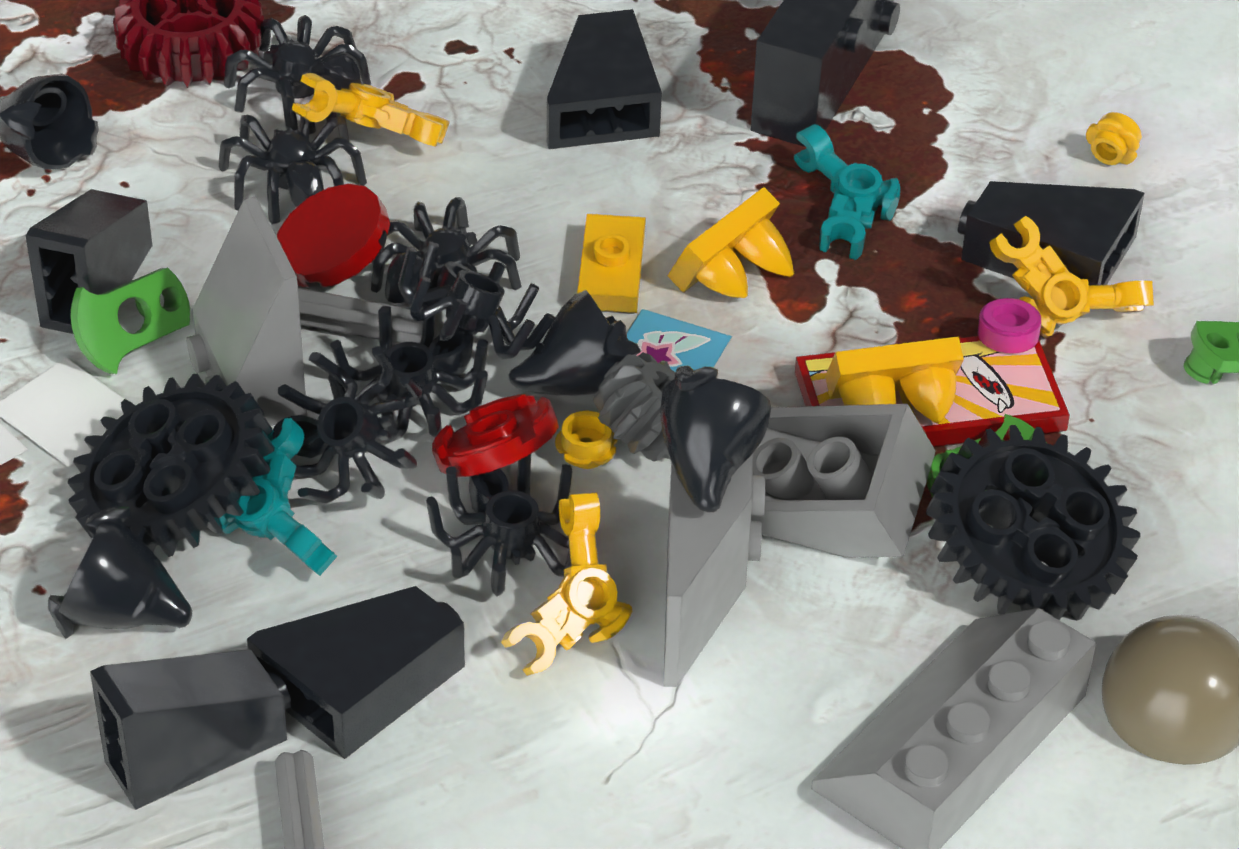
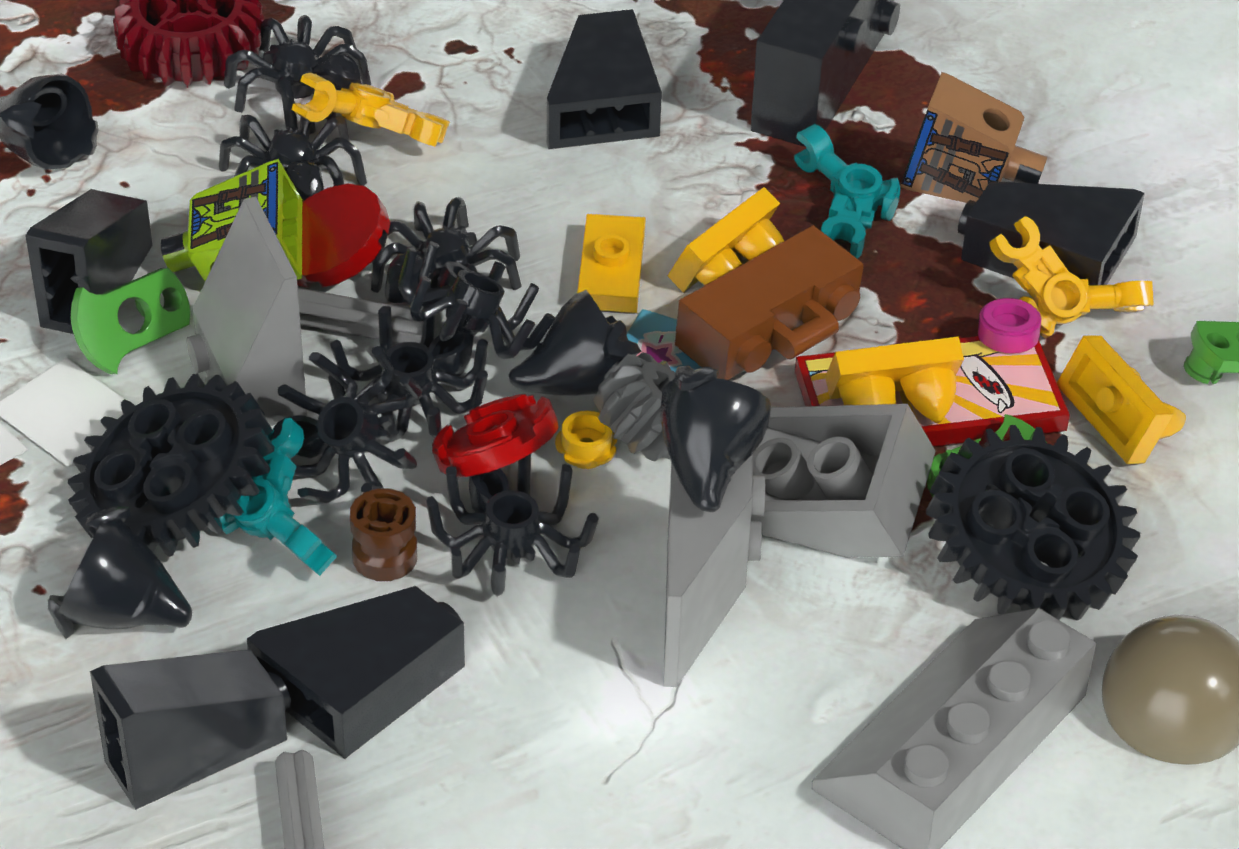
(216, 208): none -> lime torso
(383, 534): none -> reddish brown wheel
(583, 597): yellow piece -> none
(774, 301): none -> dark orange piece
(967, 144): none -> medium nougat torso
(1114, 139): yellow plate -> none
(1117, 400): none -> yellow tile

